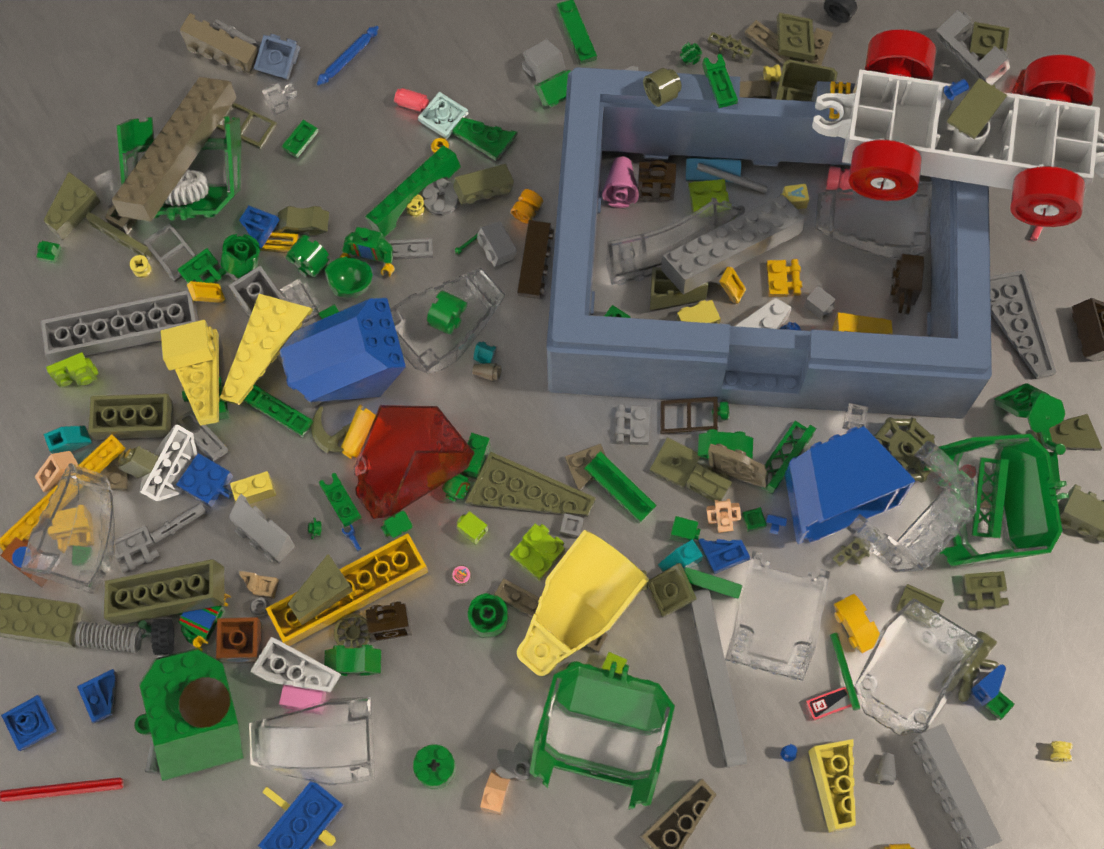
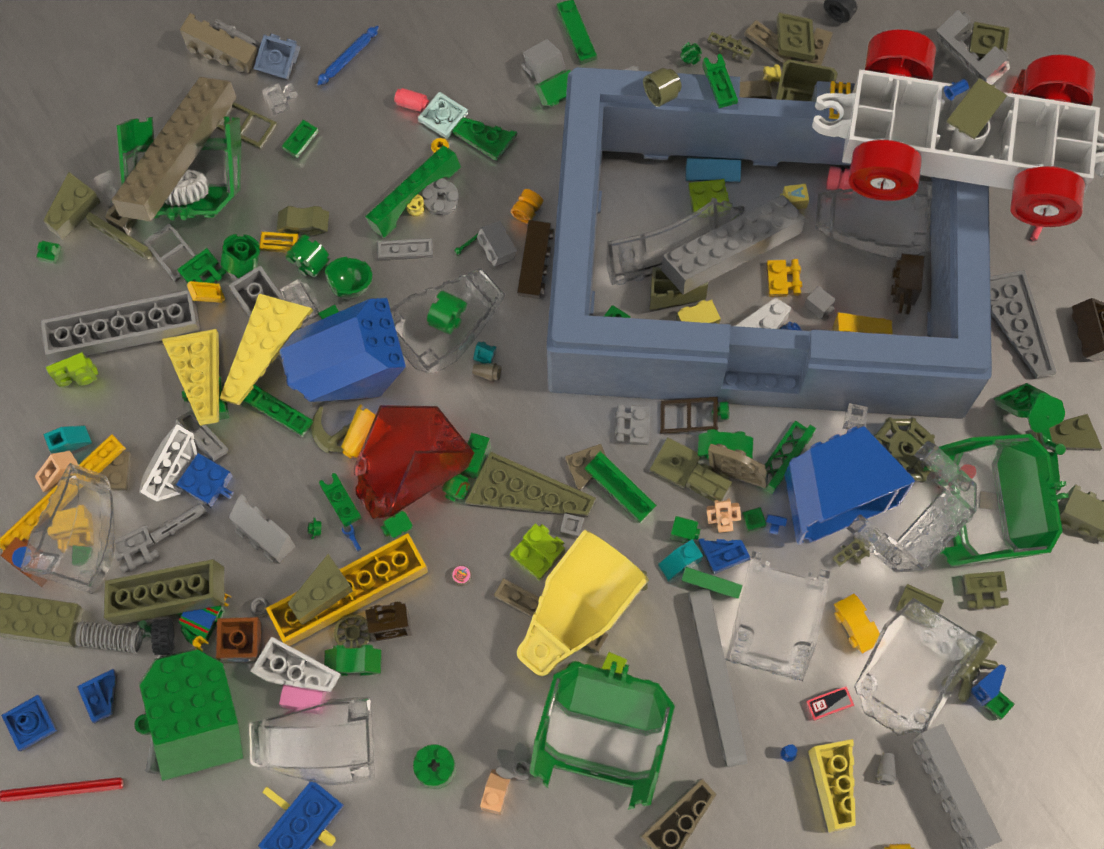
(130, 416): olive brick -> none
(137, 461): olive brick -> none
(143, 270): light yellow wheel -> none
(187, 344): light yellow brick -> none
(204, 702): dark brown shield -> none
(254, 487): light yellow brick -> none
(258, 224): blue wing -> none
(260, 585): tan slope -> none
(369, 245): green torso -> none
(472, 527): lime brick -> none
(483, 184): olive brick -> none
(493, 606): green brick -> none
(621, 184): bright pink cone -> none
(656, 180): dark brown brick -> none
(671, 590): olive plate -> none
(732, 285): yellow tile -> none
(733, 178): light grey bar -> none
(845, 671): green bar -> none
(997, 498): green fence -> none
(1061, 751): light yellow wheel -> none

